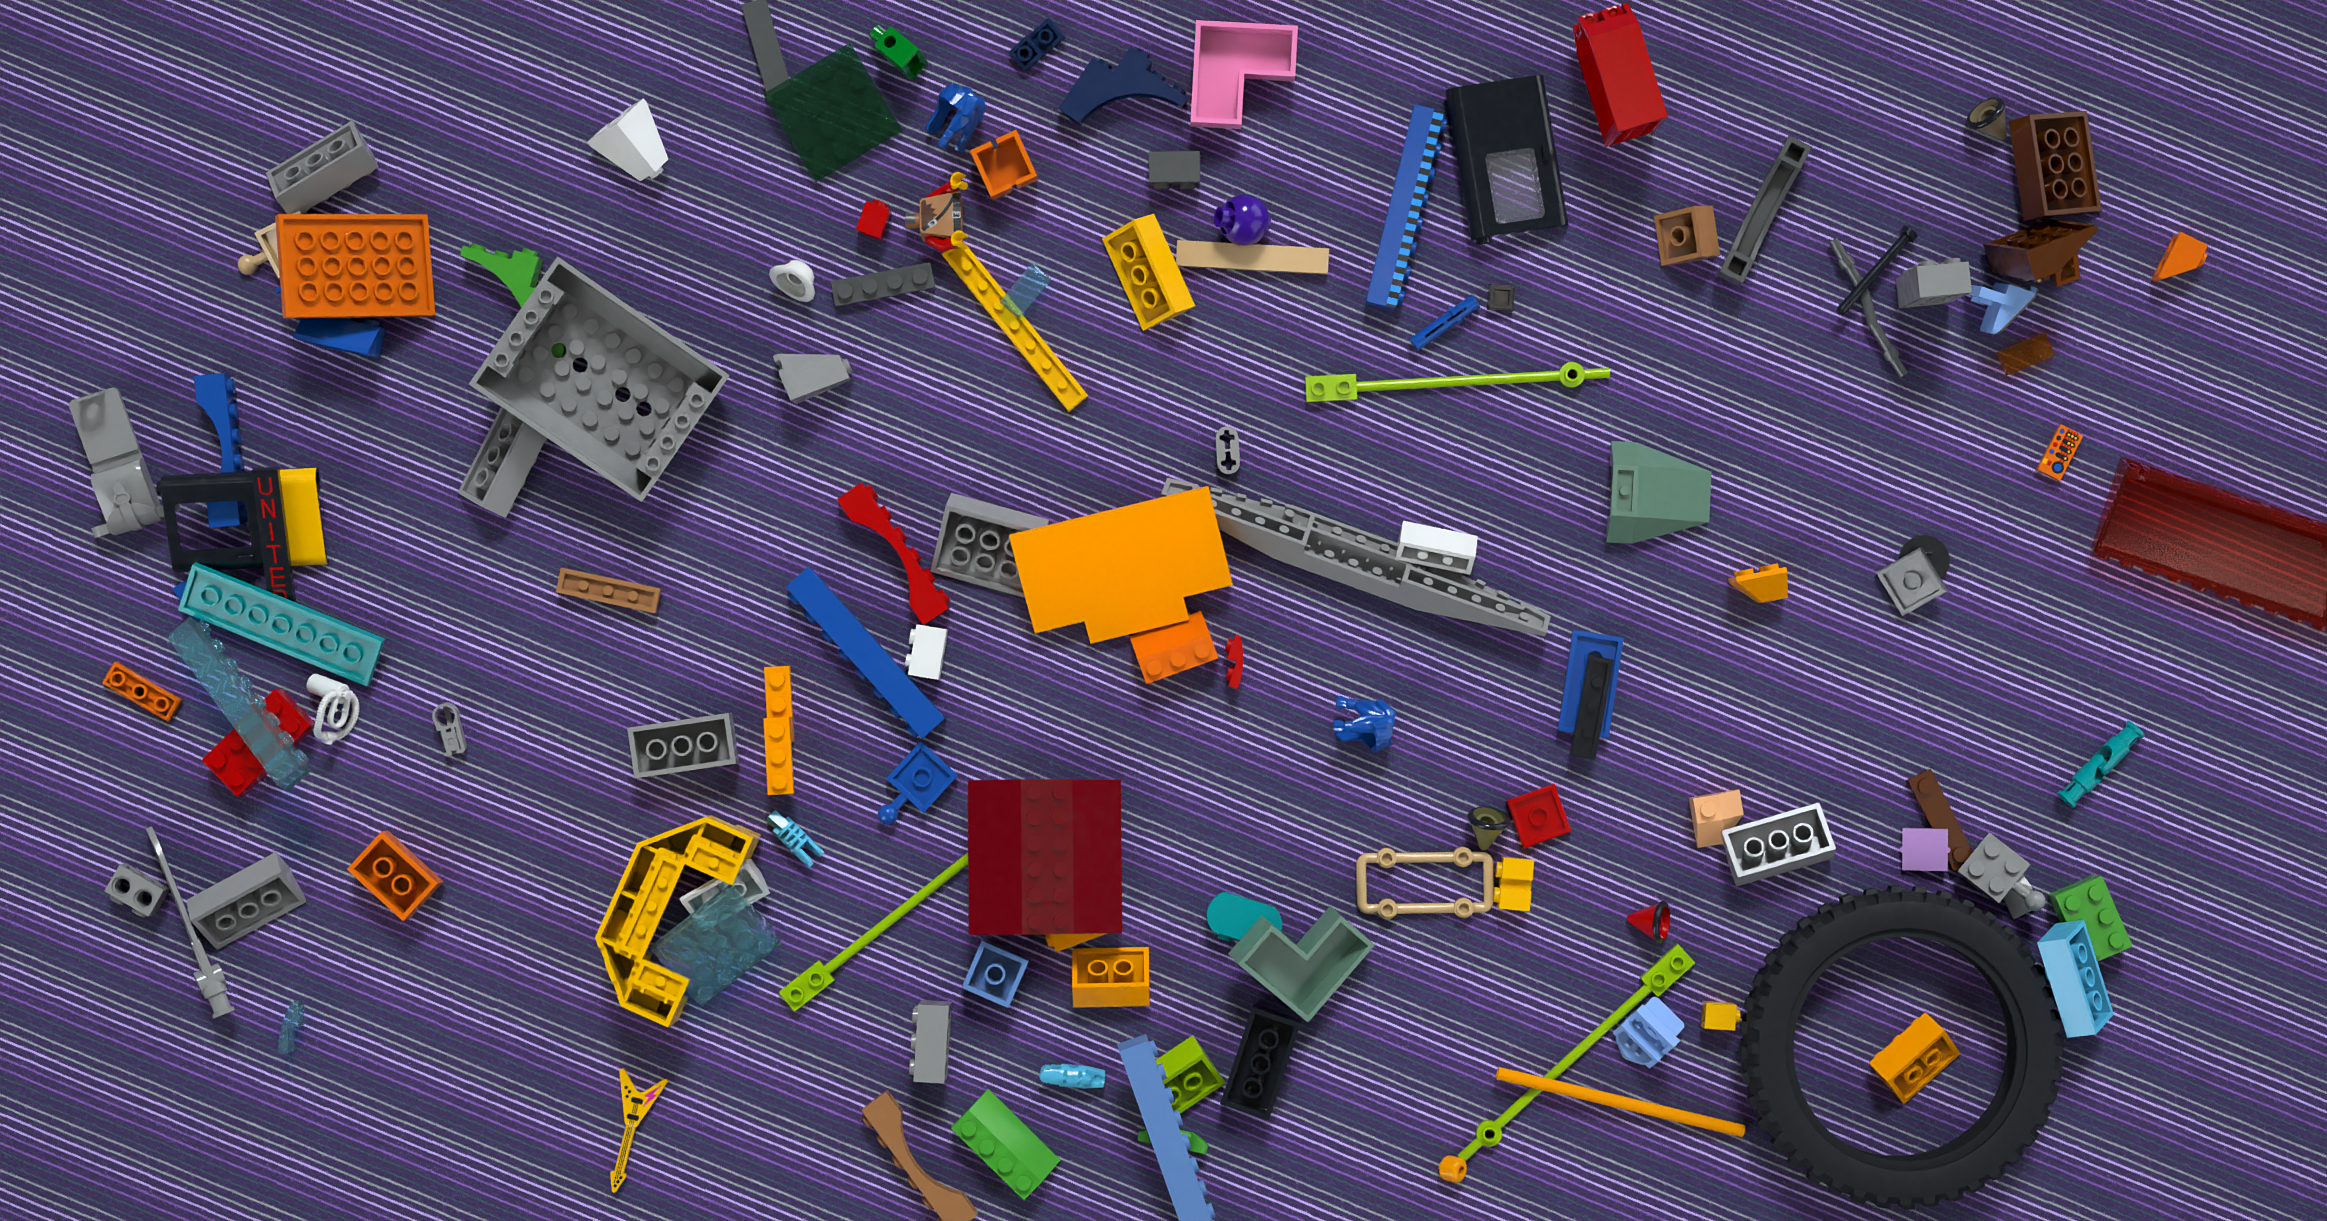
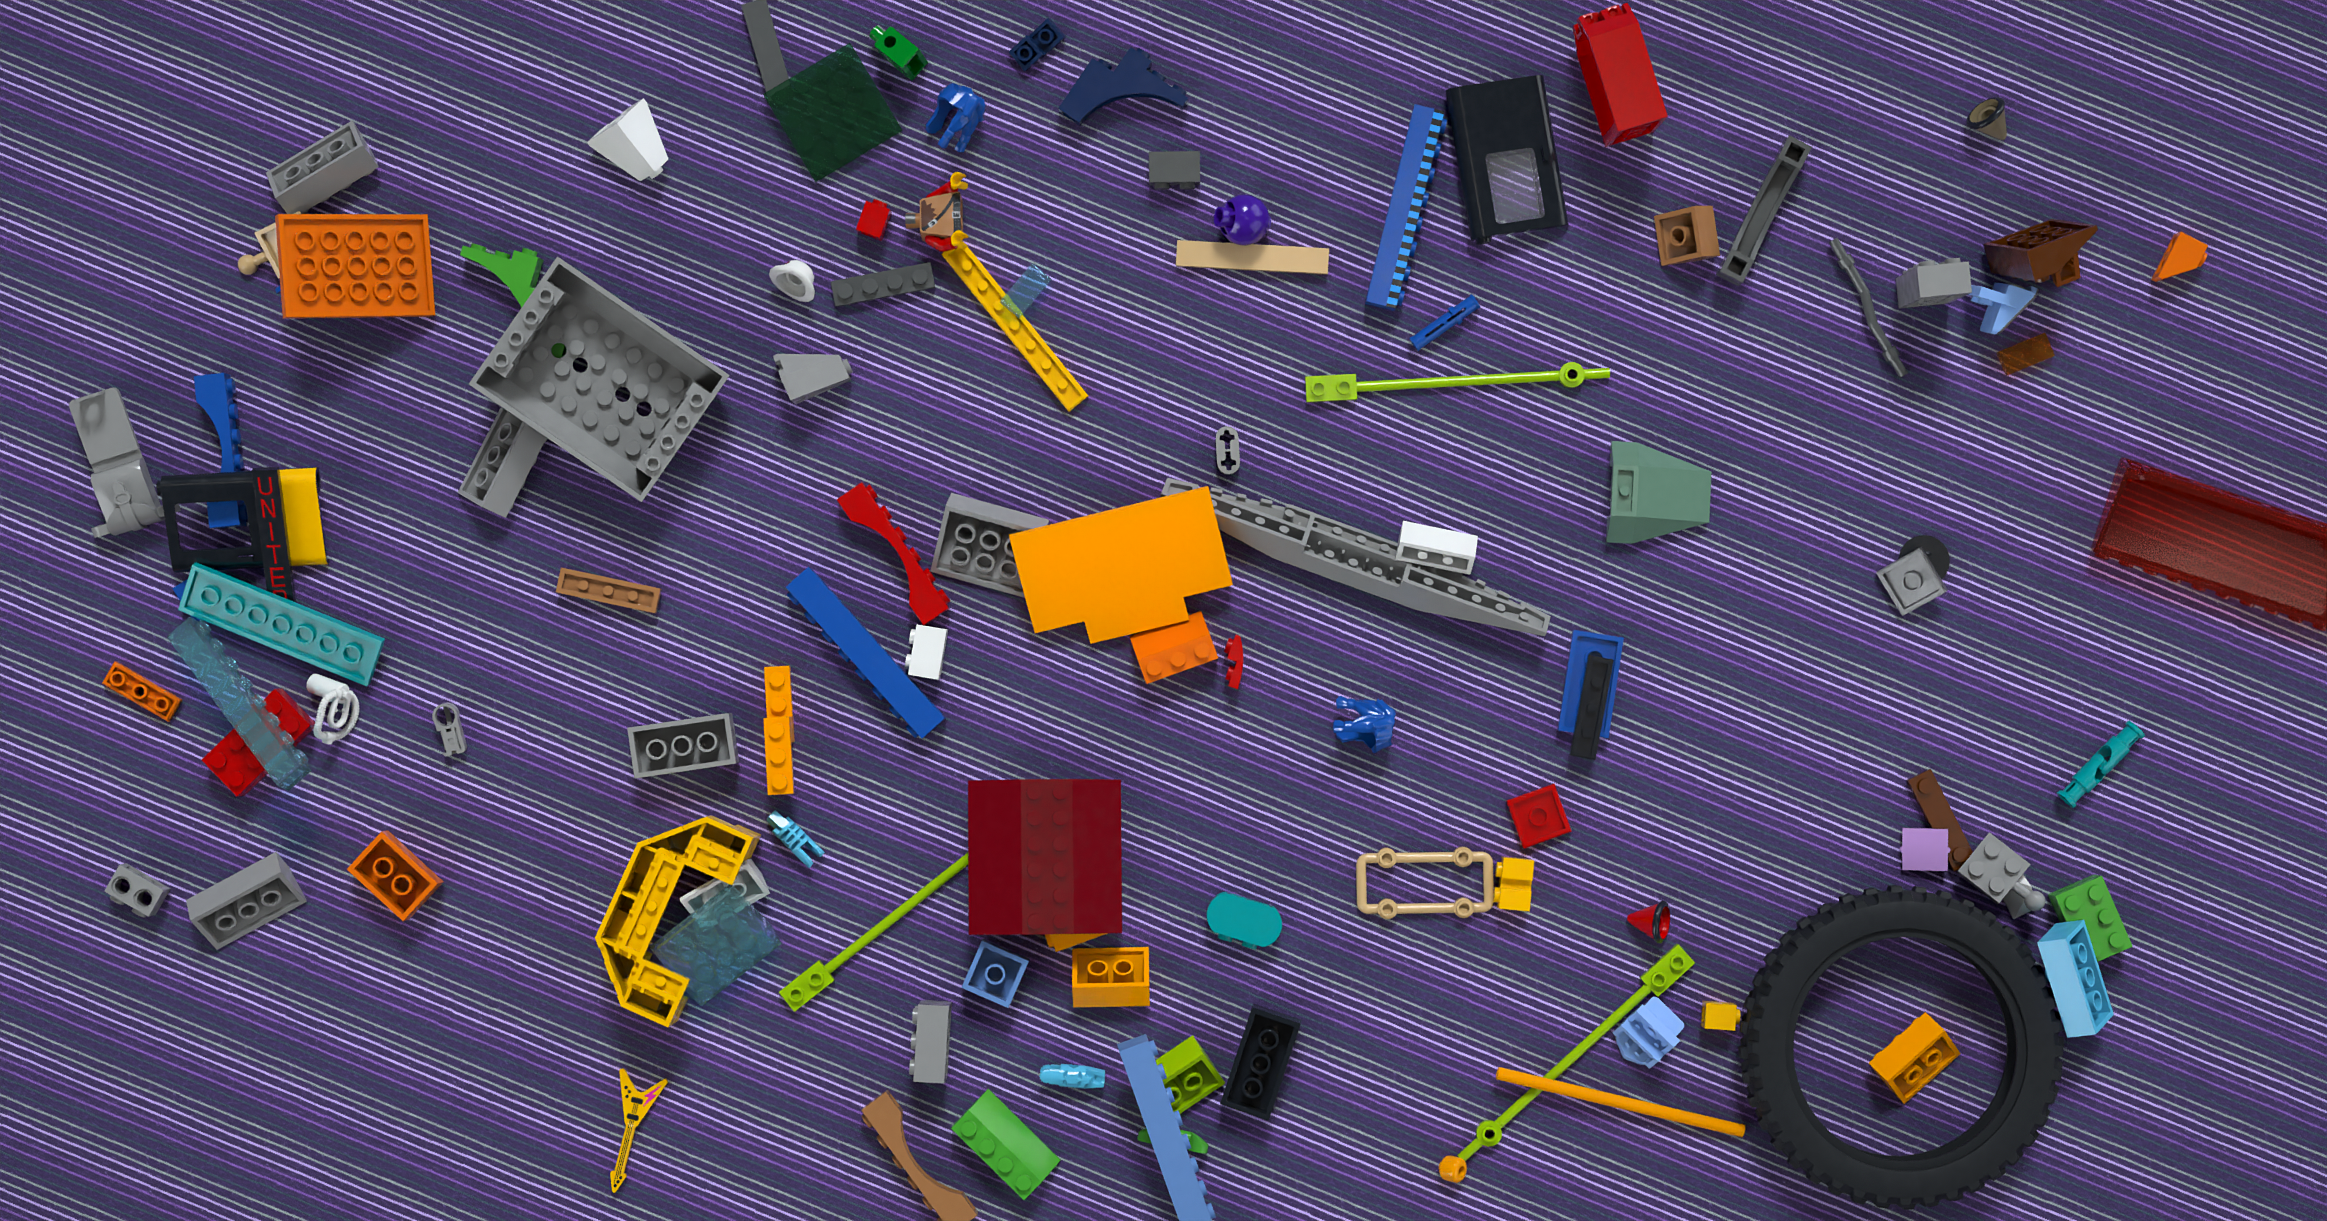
(209, 977): light grey piece -> none
(293, 1018): clear light blue slope -> none
(342, 335): blue slope -> none
(920, 779): blue plate -> none
(1004, 165): orange piece -> none
(1148, 271): yellow slope -> none
(1229, 54): bright pink piece -> none
(1303, 972): sand green piece -> none
(1487, 824): olive hat -> none
(1501, 297): black tile -> none
(1714, 814): light nougat slope -> none
(1763, 586): light orange slope -> none
(1778, 844): light grey slope -> none
(1907, 235): black bar -> none
(2055, 165): reddish brown slope -> none
(2059, 452): tile -> none

